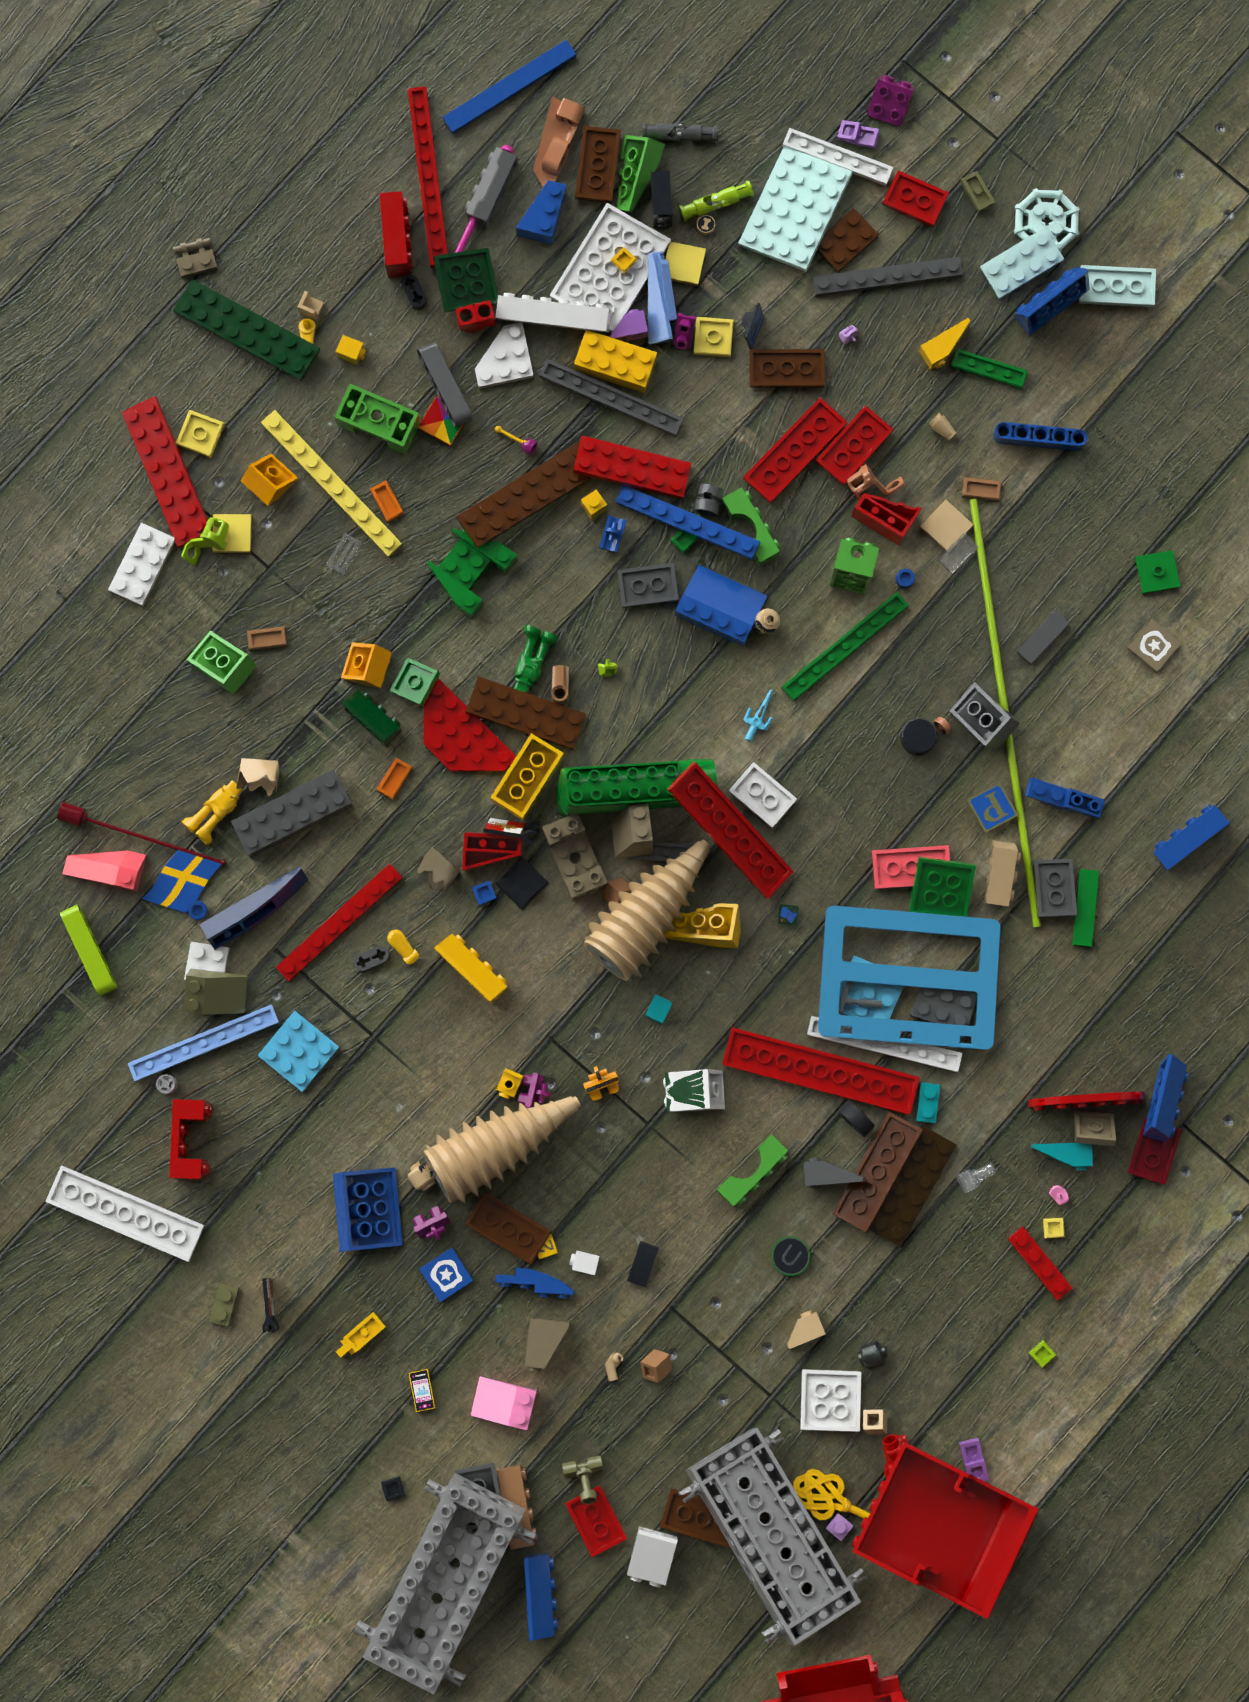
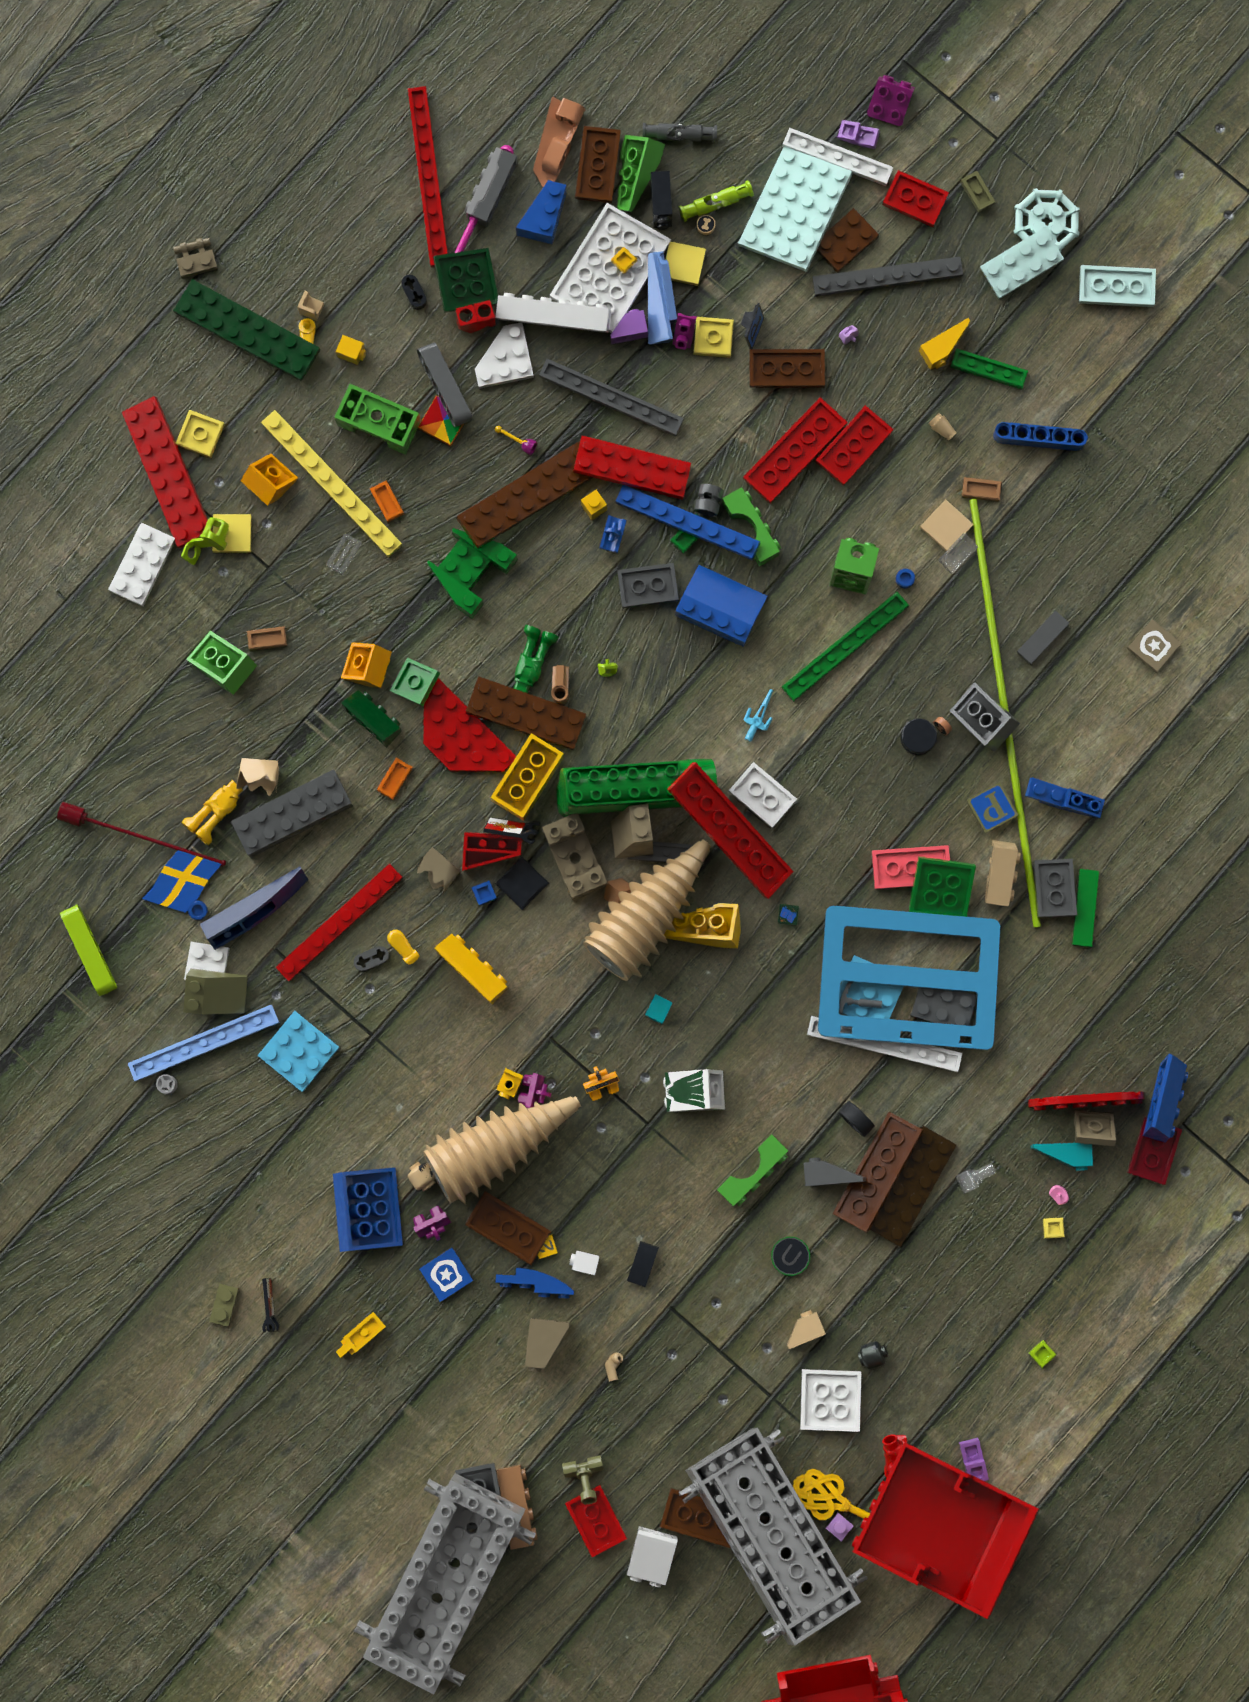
(114, 869): coral wedge -> none
(125, 1213): white plate -> none
(181, 1112): red plate -> none
(393, 1488): black tile -> none
(396, 234): red brick -> none
(422, 1390): tile -> none
(503, 1403): bright pink slope -> none
(509, 86): blue tile -> none
(539, 1596): blue slope -> none
(615, 361): yellow brick -> none
(656, 1366): medium nougat panel -> none
(767, 621): tan head -> none
(820, 1071): red plate -> none
(869, 479): nougat piece -> none
(875, 1422): tan brick -> none
(885, 517): red wedge -> none
(928, 1102): teal plate -> none
(1039, 1263): red plate -> none
(1053, 300): blue slope -> none
(1157, 572): green plate -> none
(1191, 837): blue wedge -> none

